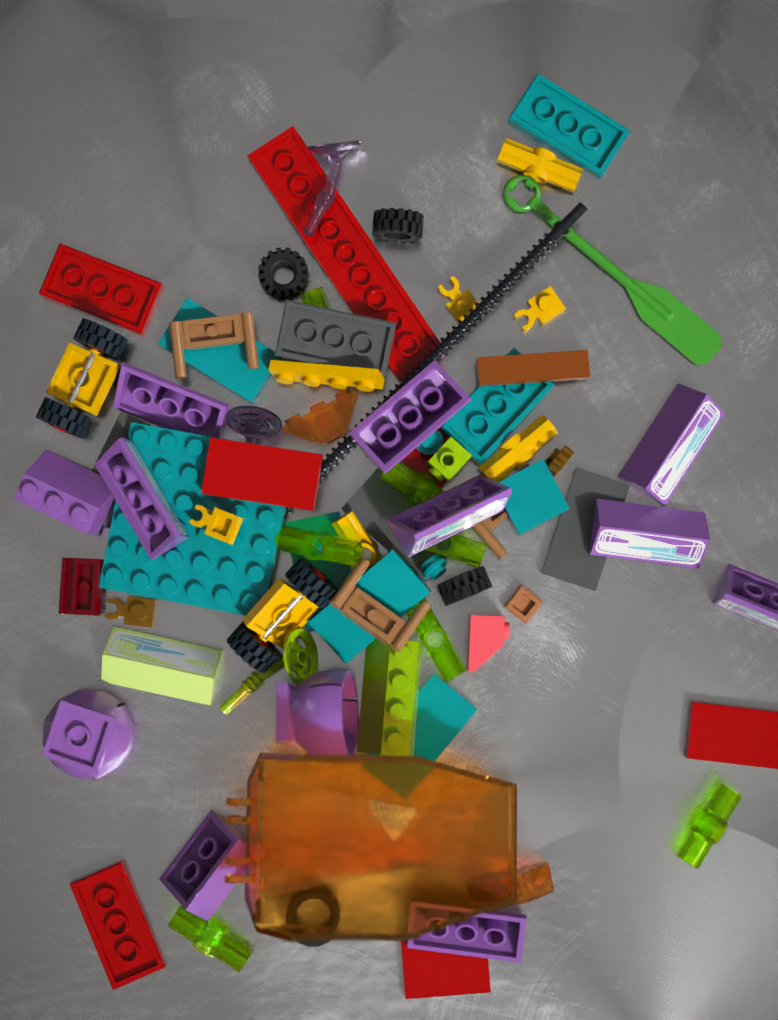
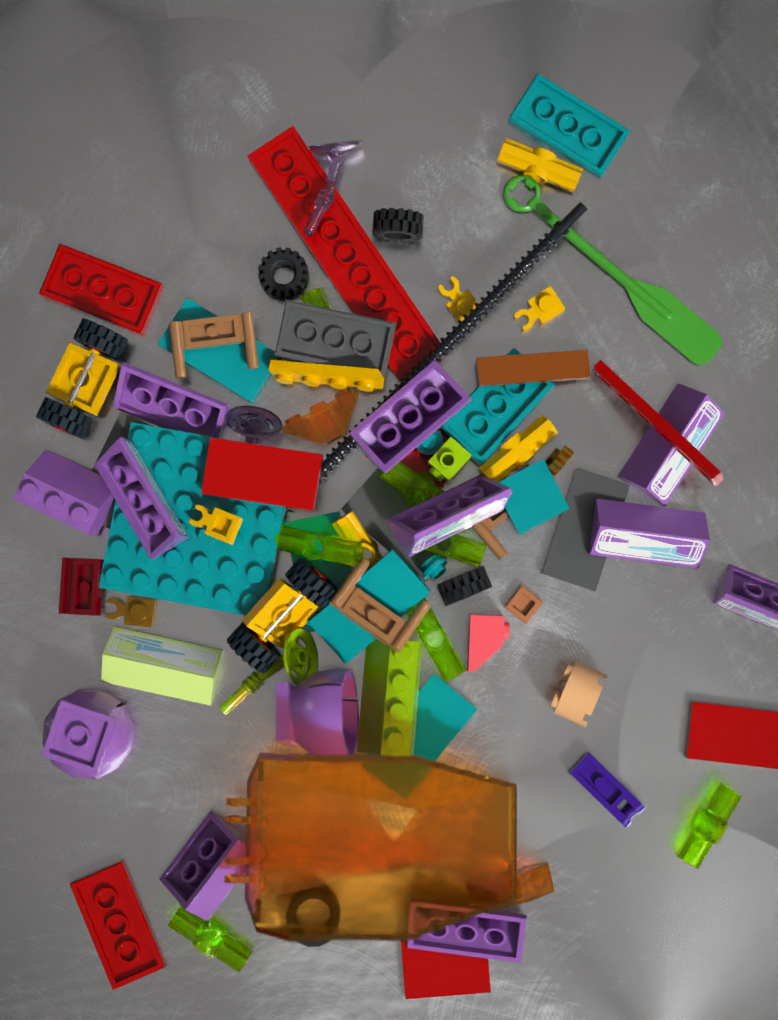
(579, 693): none -> light nougat brick
(606, 788): none -> dark purple plate
(658, 423): none -> red tile

